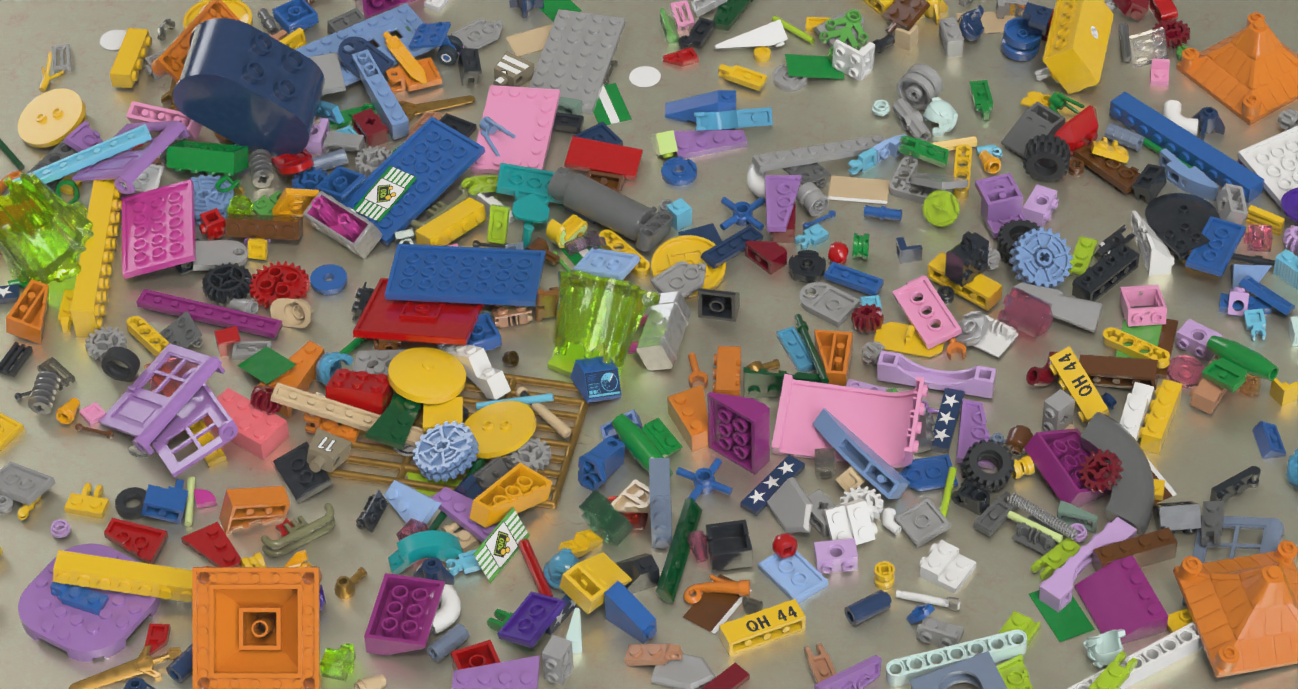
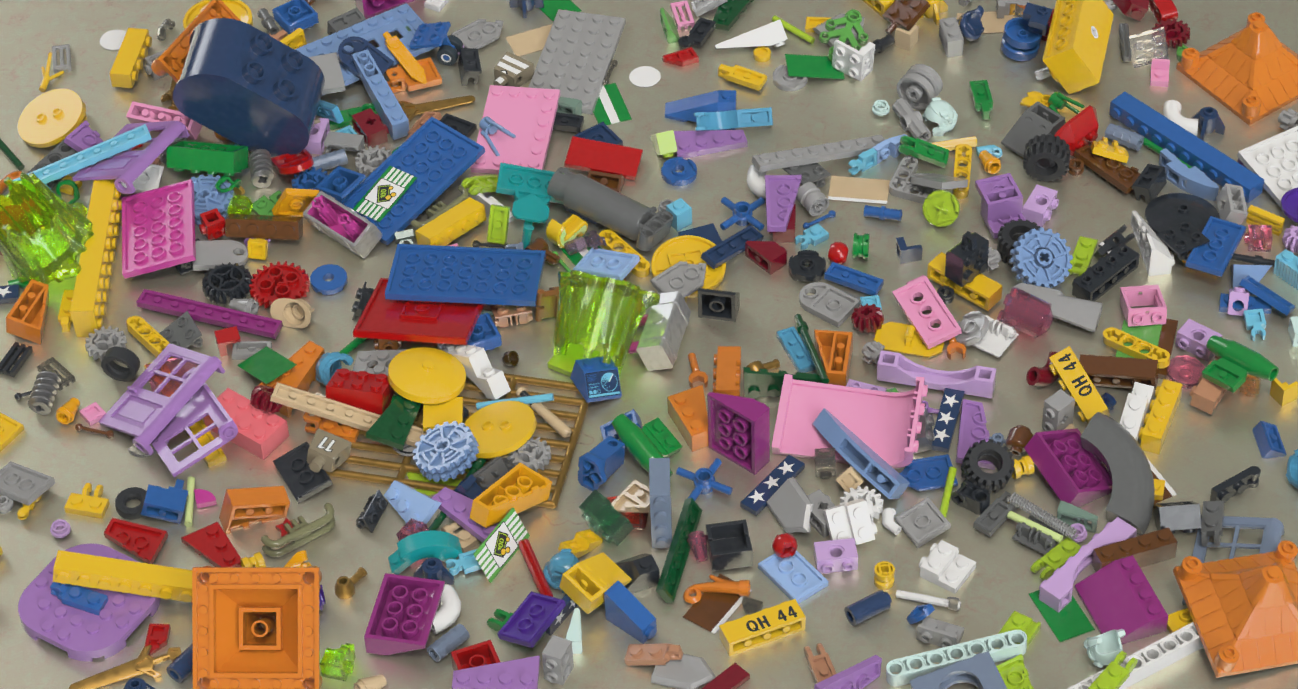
(1101, 471): dark red gear -> none

